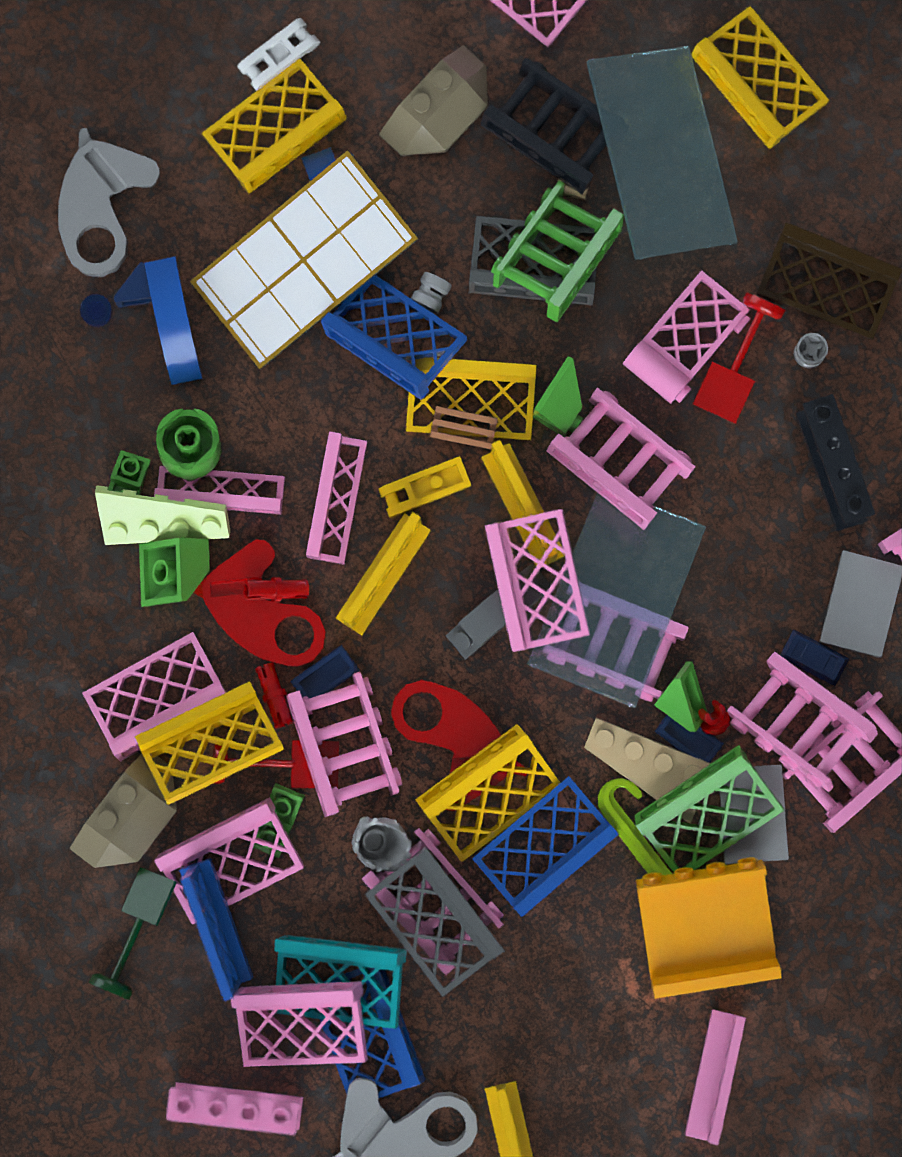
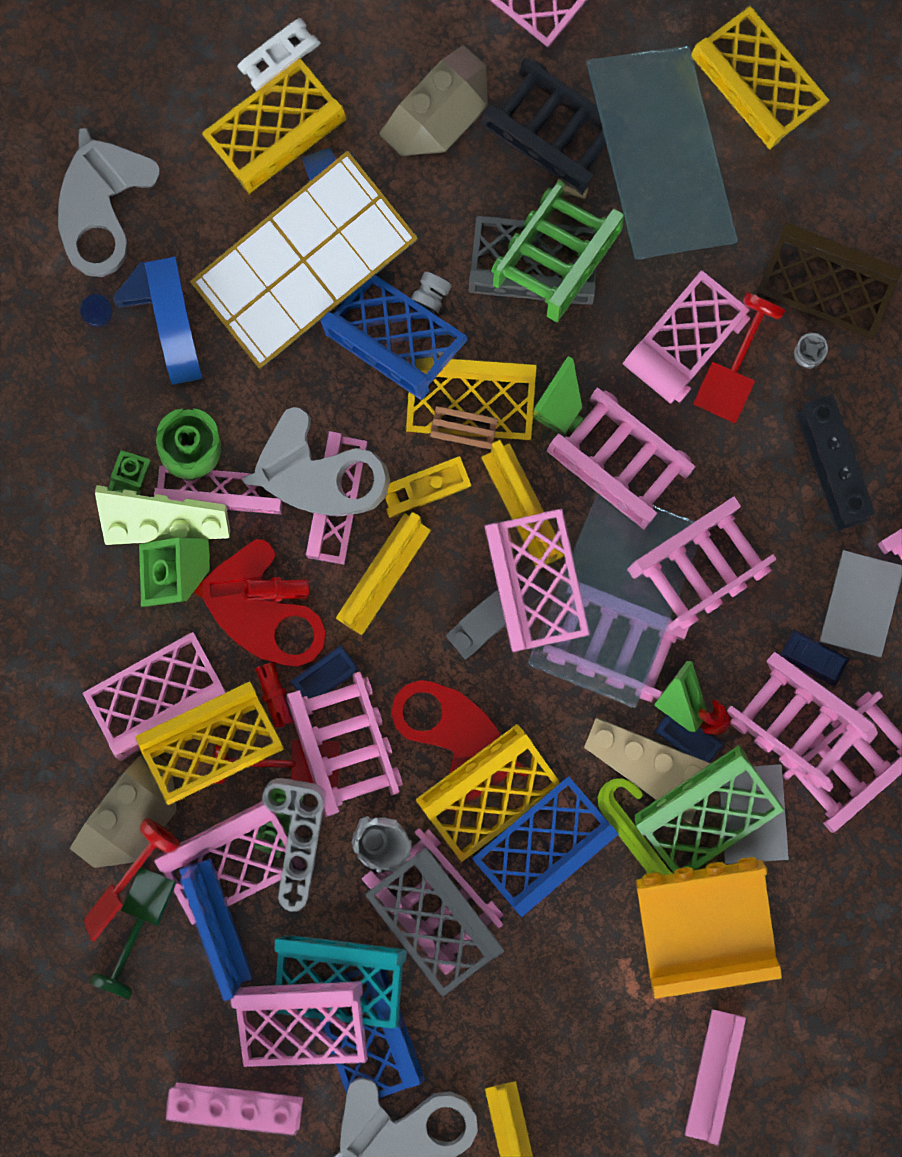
(110, 901): none -> red piece
(297, 845): none -> light grey beam
(310, 485): none -> light grey animal
(675, 551): none -> bright pink fence

